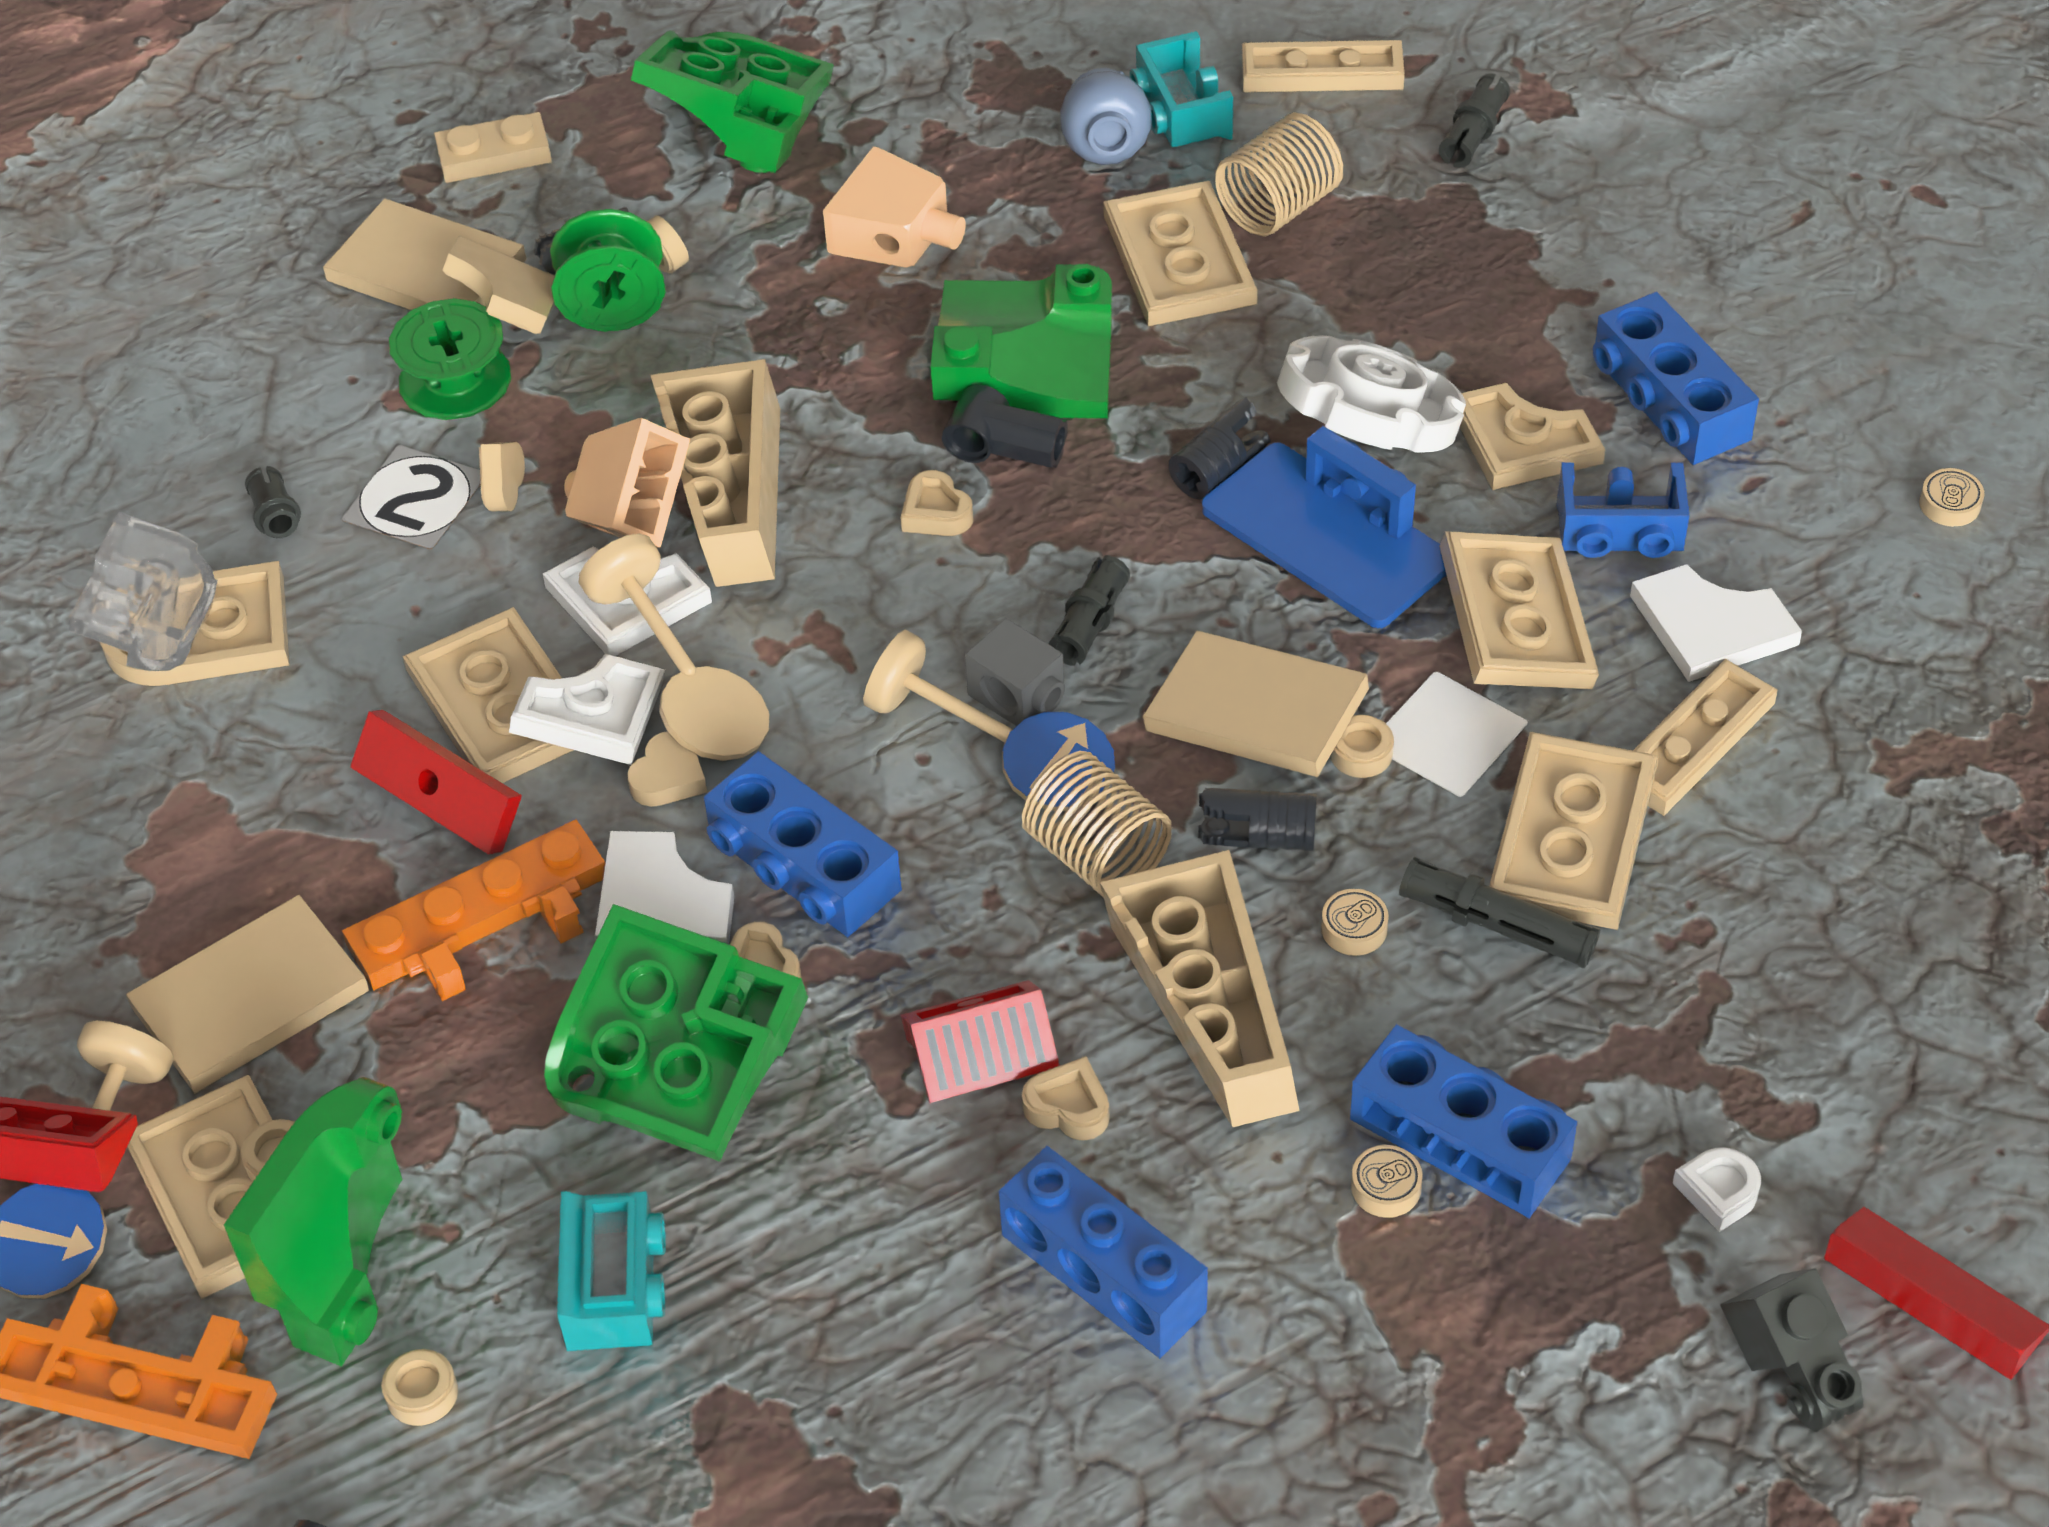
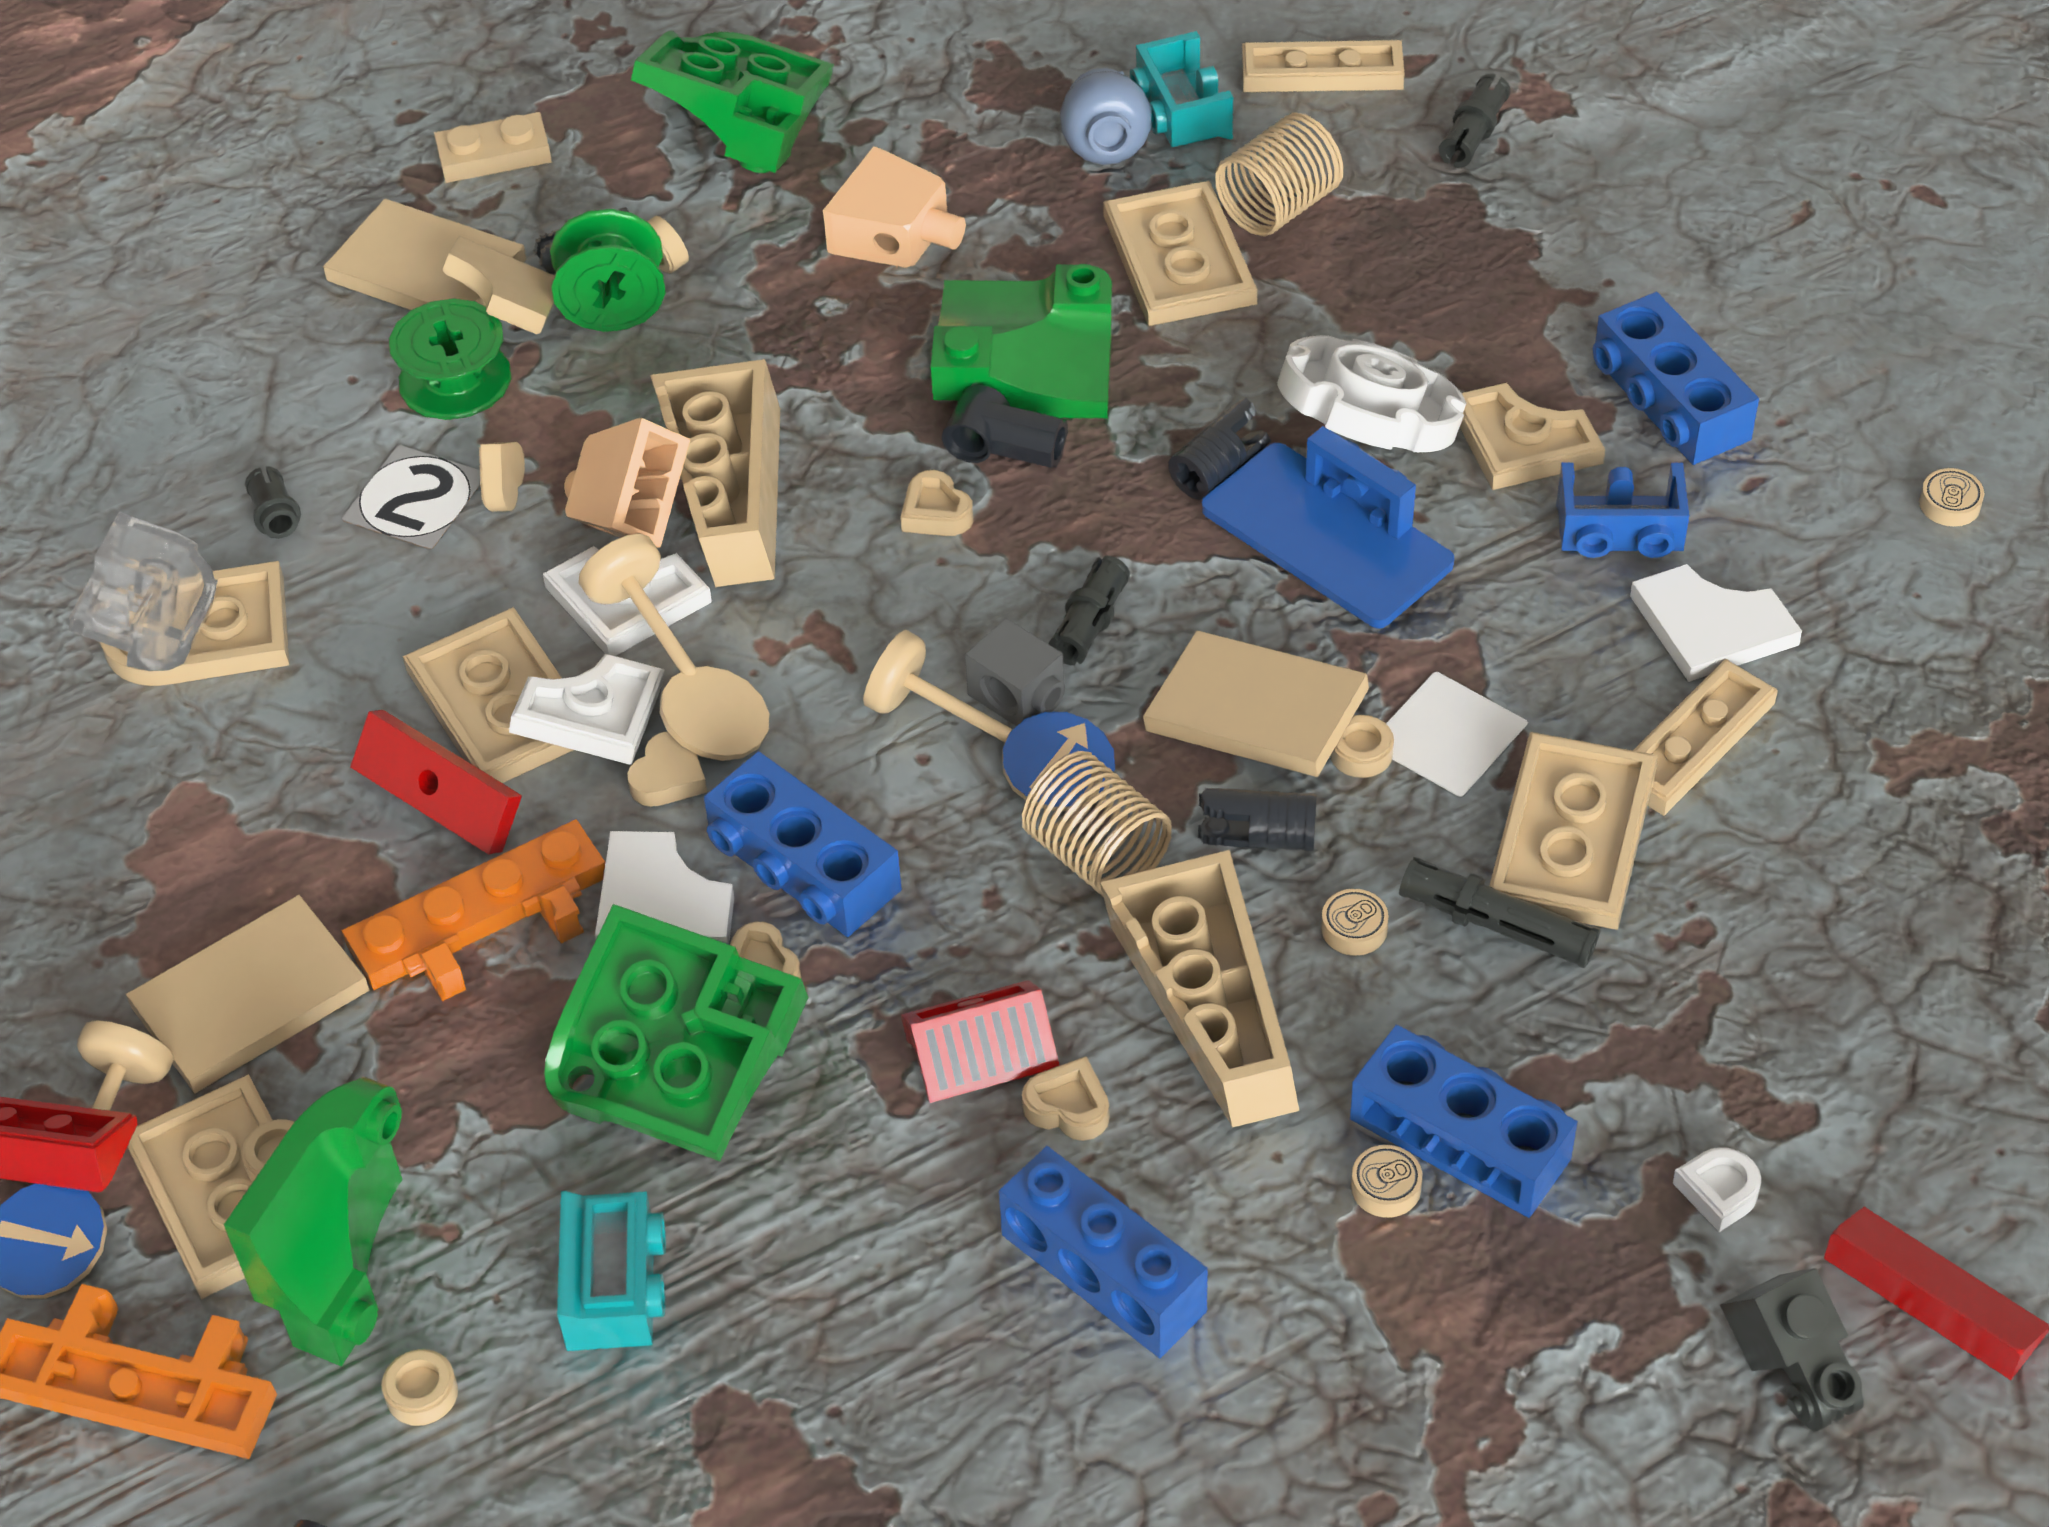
(1518, 611): tan tile -> none

